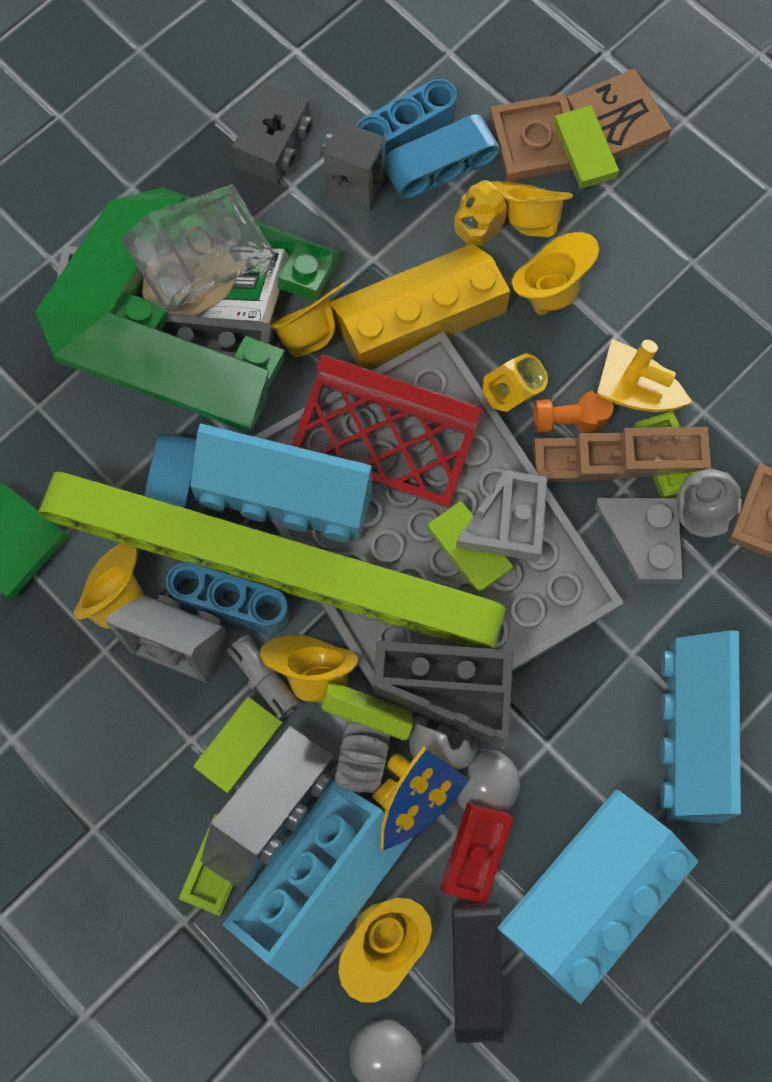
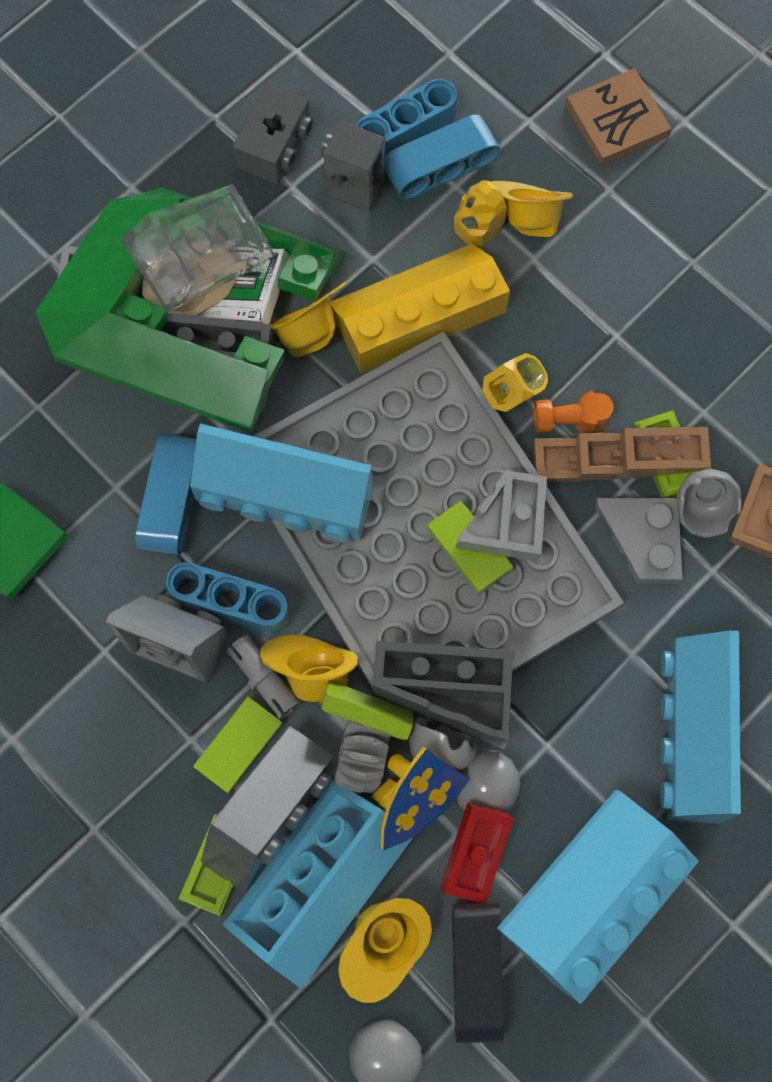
(109, 585): yellow piece -> none
(273, 561): lime beam -> none
(400, 397): red fence -> none
(529, 137): medium nougat tile -> none
(555, 272): yellow piece -> none
(586, 146): lime tile -> none
(638, 381): yellow shield -> none

